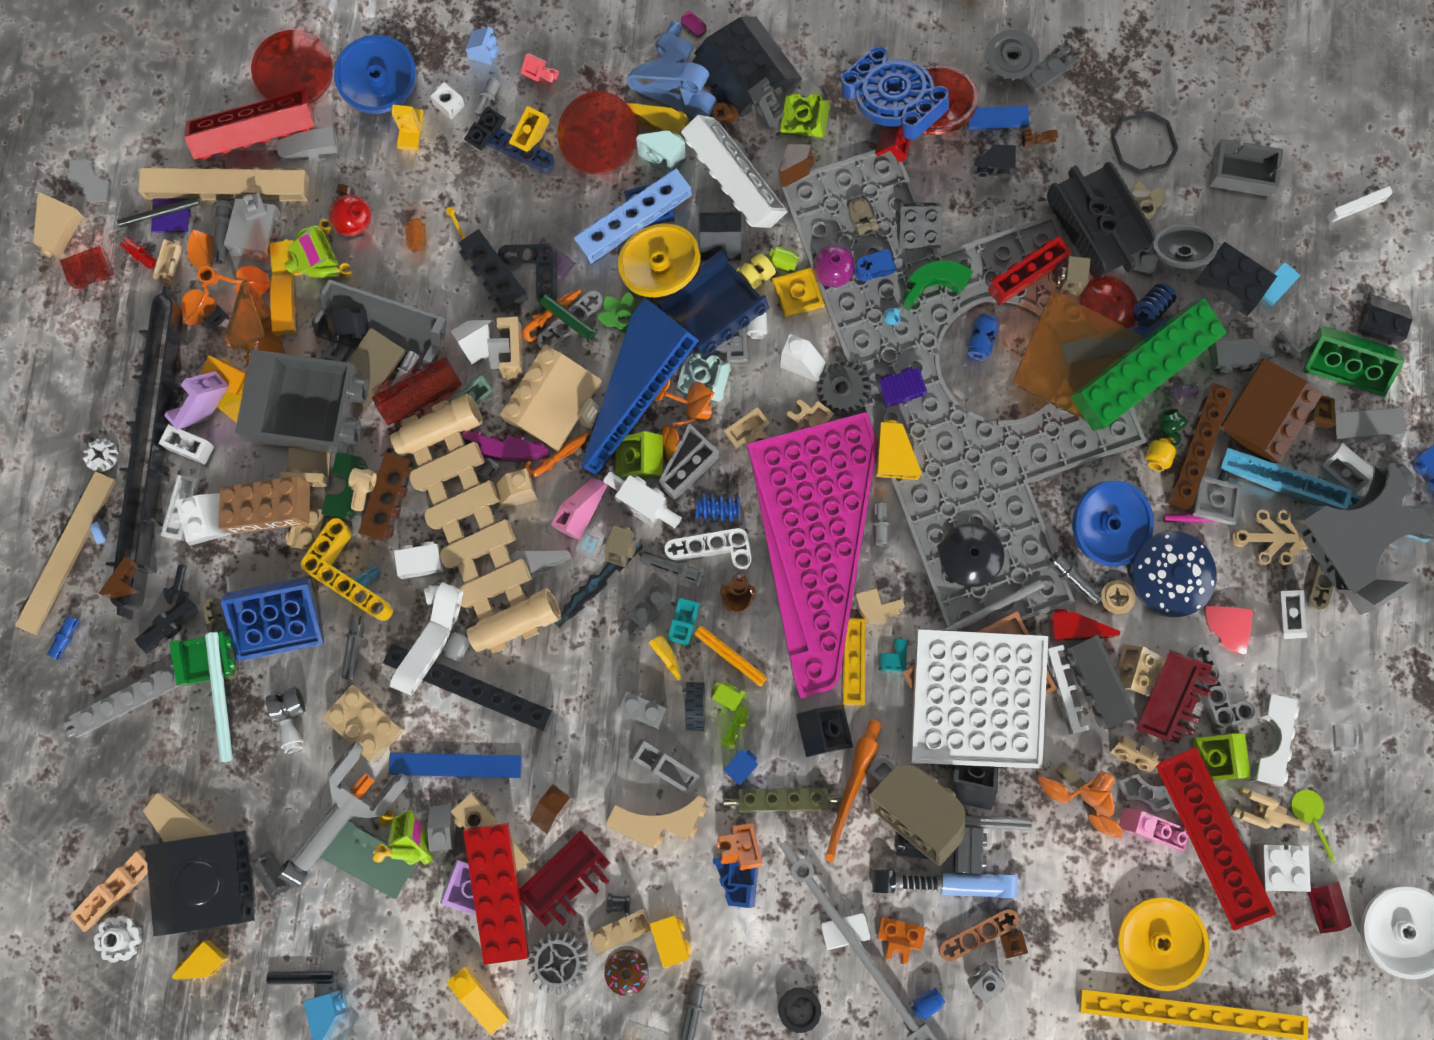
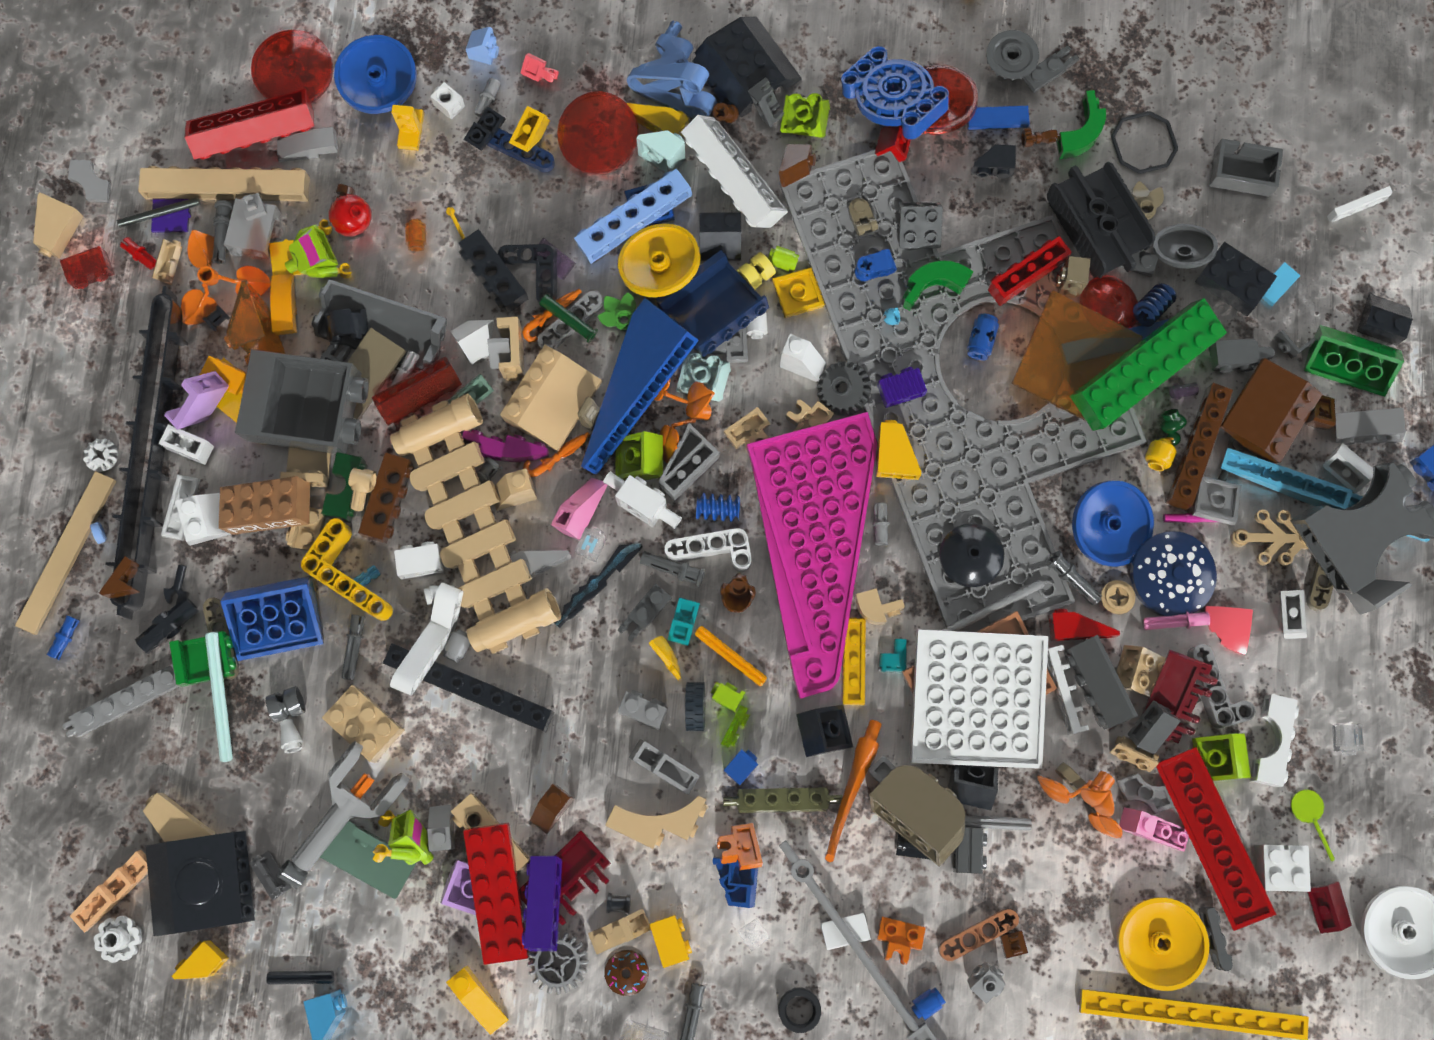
(455, 765): blue tile -> none
(542, 903): none -> dark purple brick
(620, 546): dark tan brick -> none
(693, 23): dark pink piece -> none
(834, 266): magenta cylinder -> none
(947, 883): piece -> none
(1076, 142): none -> green arch
(1153, 727): none -> dark grey hinge
(1185, 620): none -> bright pink axle
(1217, 940): none -> dark grey hinge
(1266, 812): tan plant -> none

